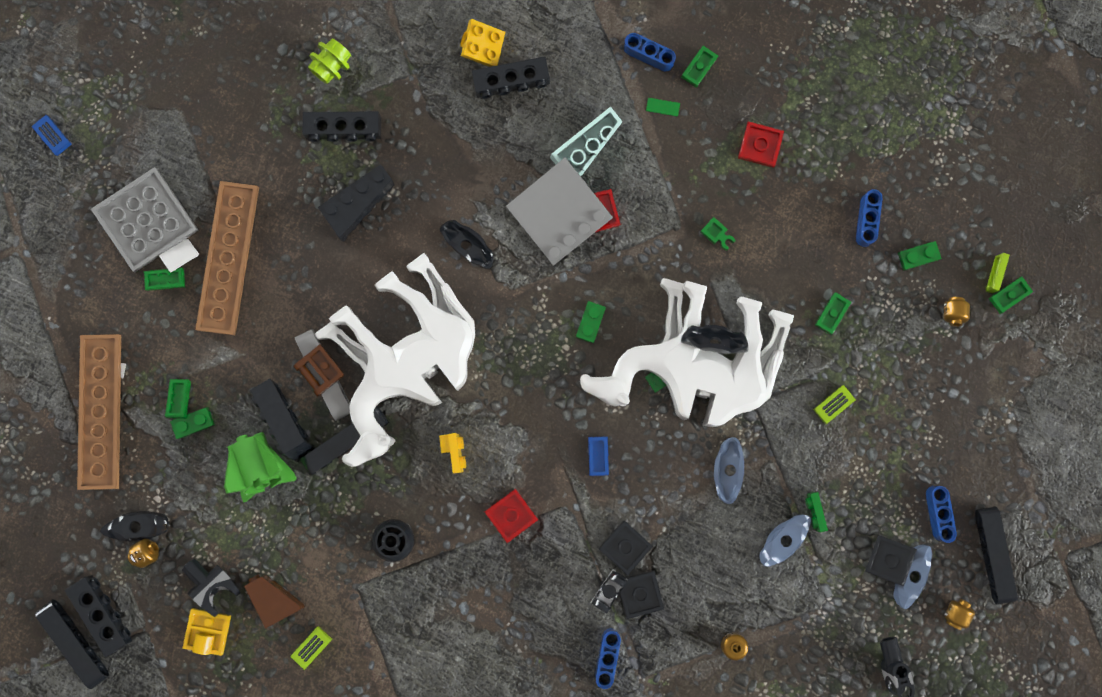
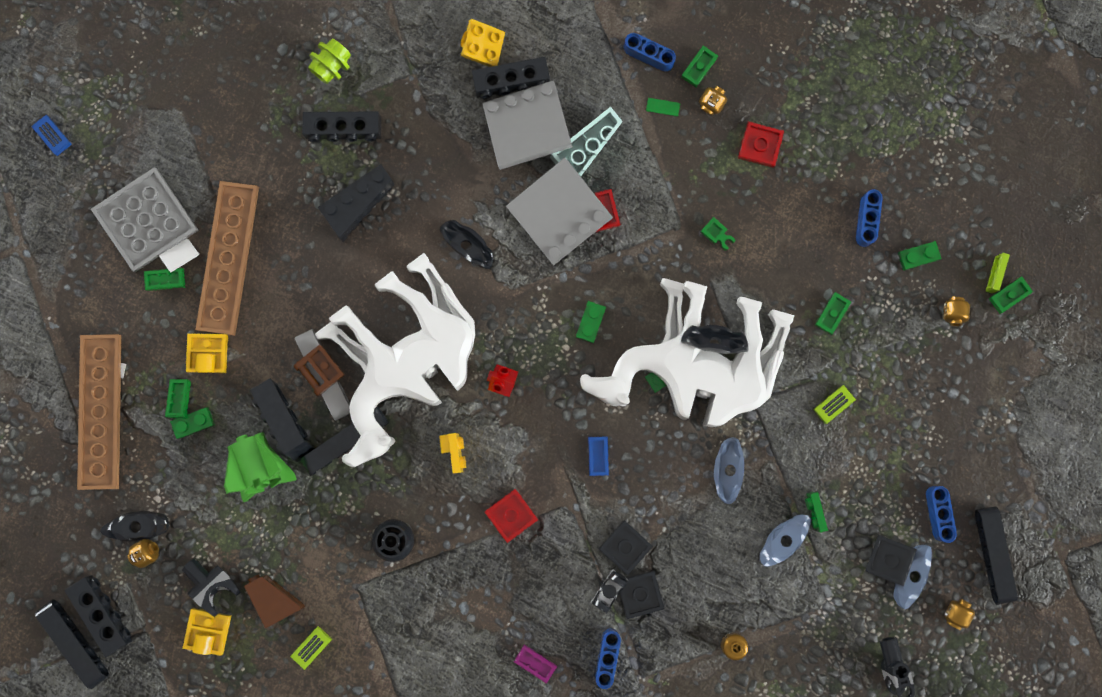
(206, 353): none -> yellow plate
(502, 380): none -> red brick
(527, 125): none -> light grey plate
(535, 663): none -> magenta plate
(713, 100): none -> pearl gold head

